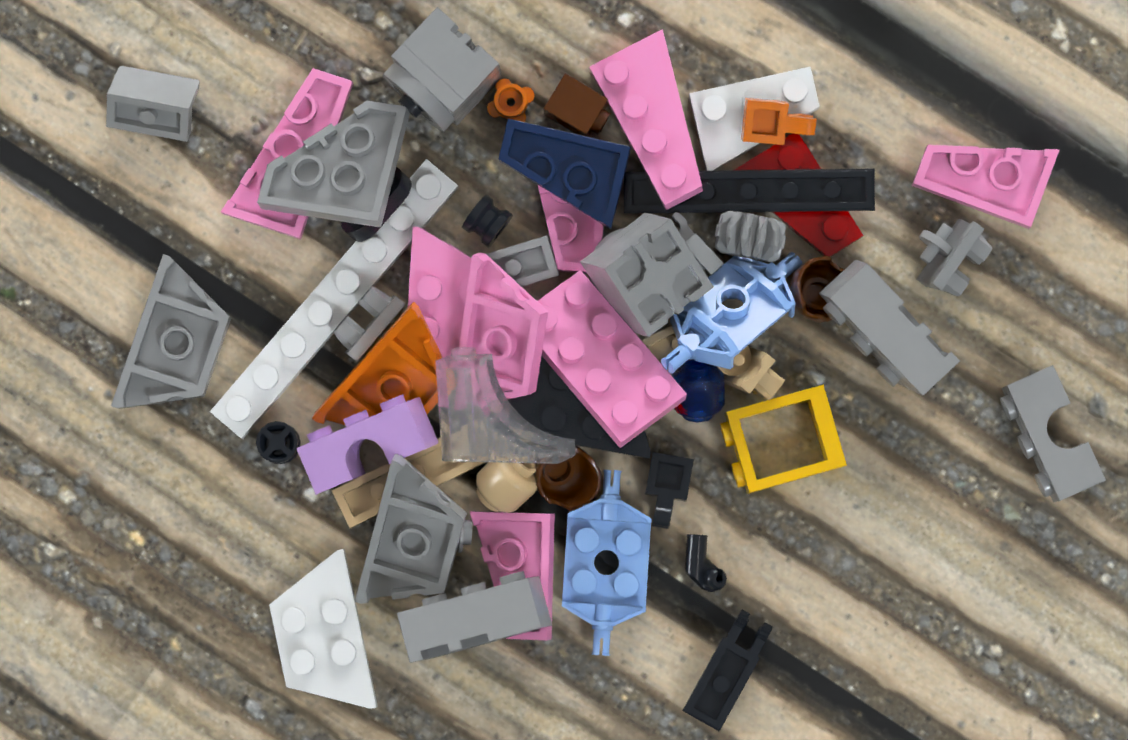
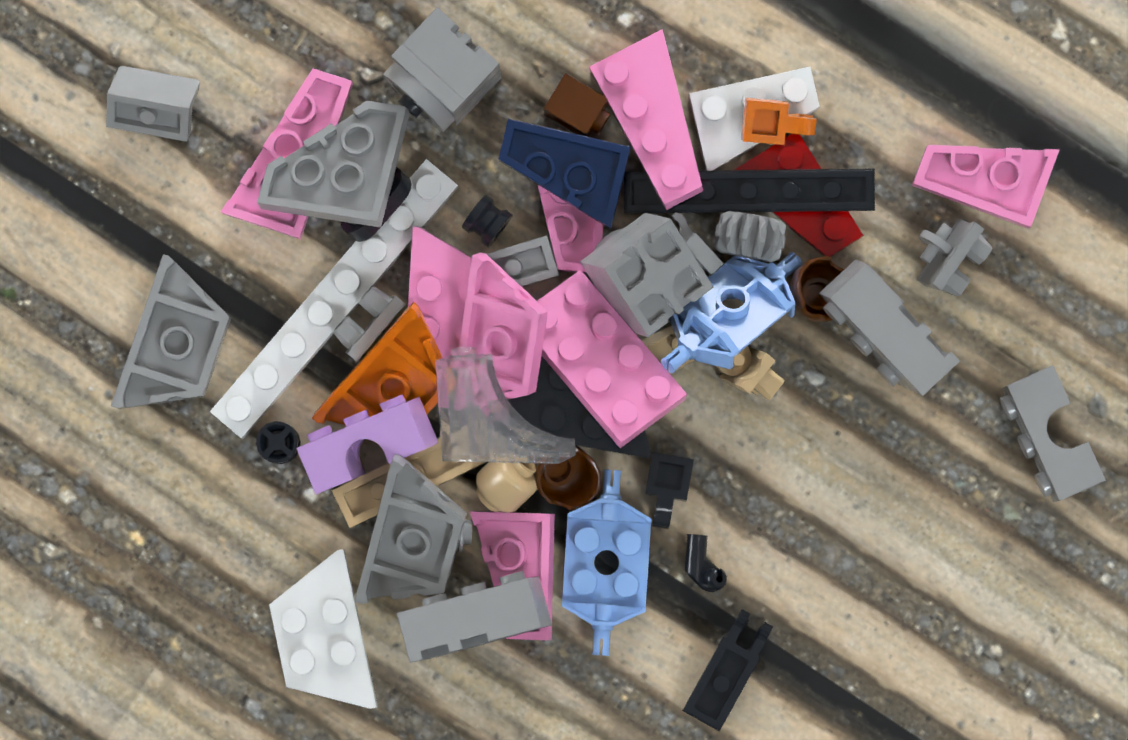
(505, 91): orange plate -> none
(704, 390): clear blue head -> none
(824, 427): yellow window -> none

